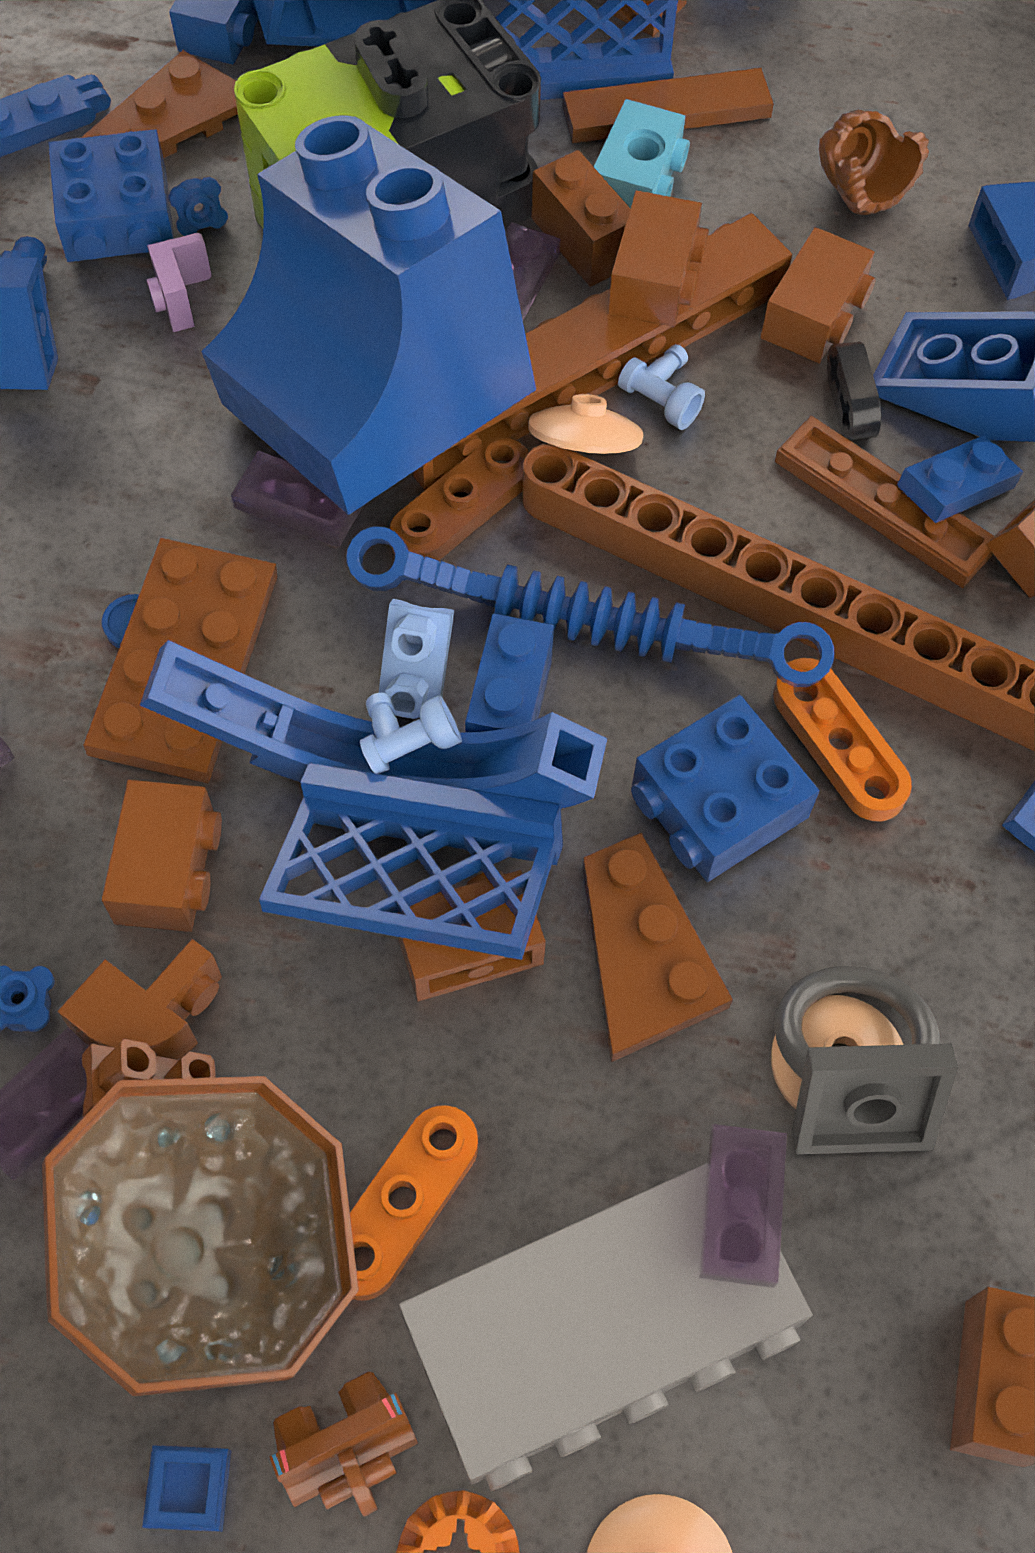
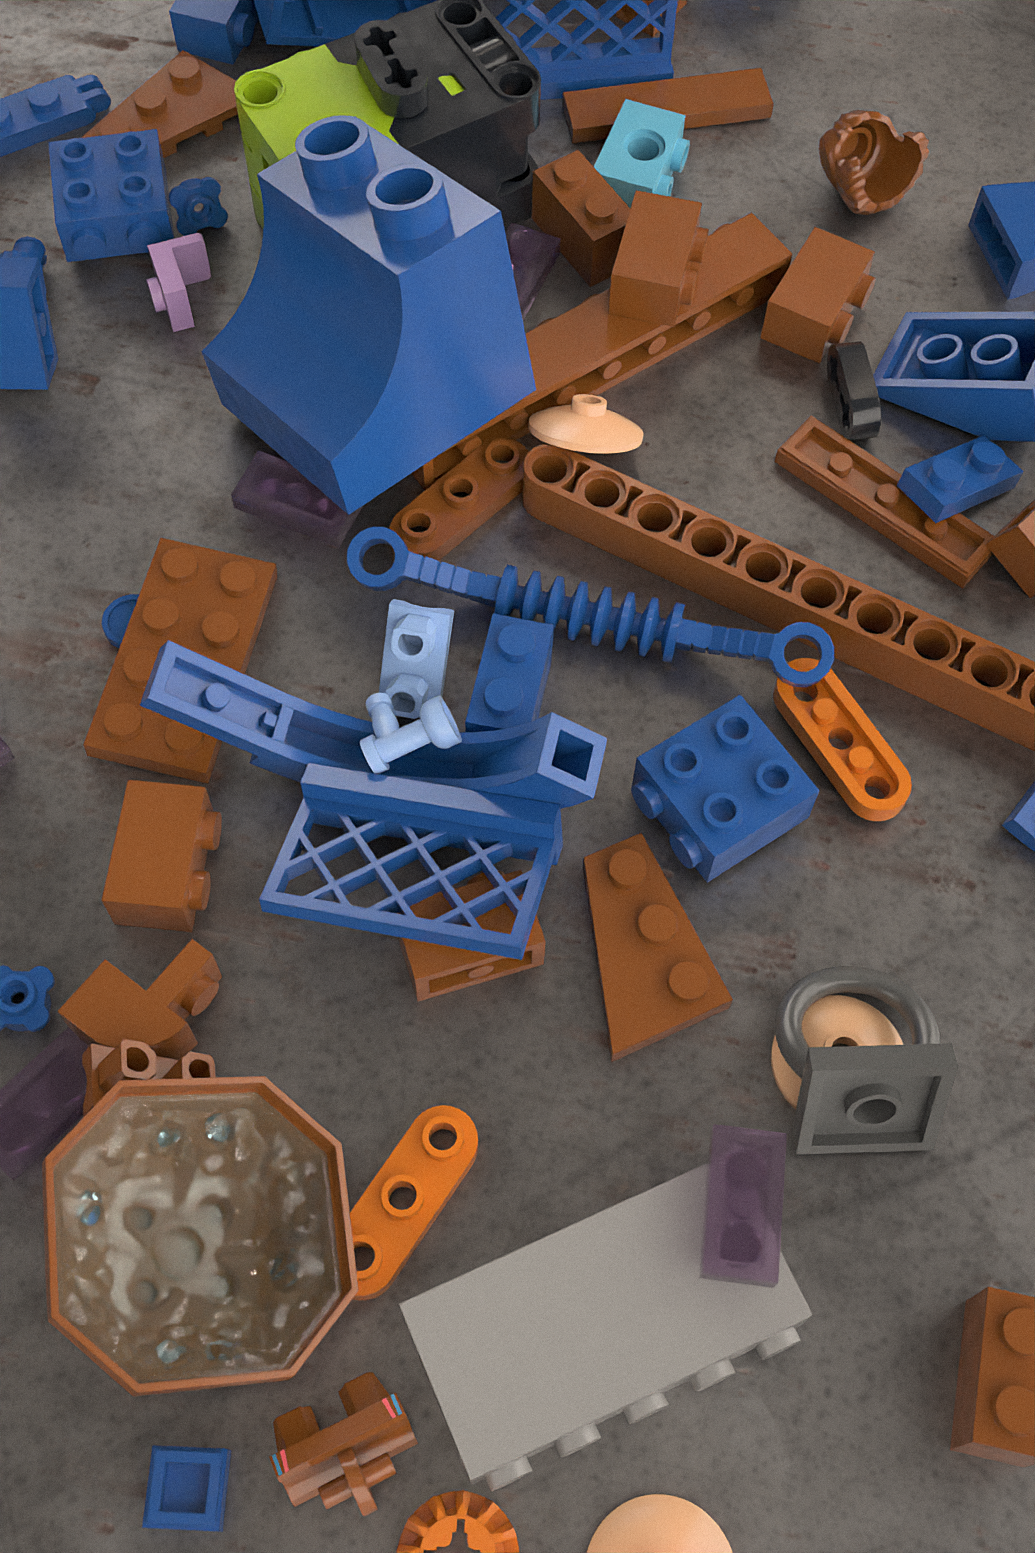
(680, 402): light blue piece -> none

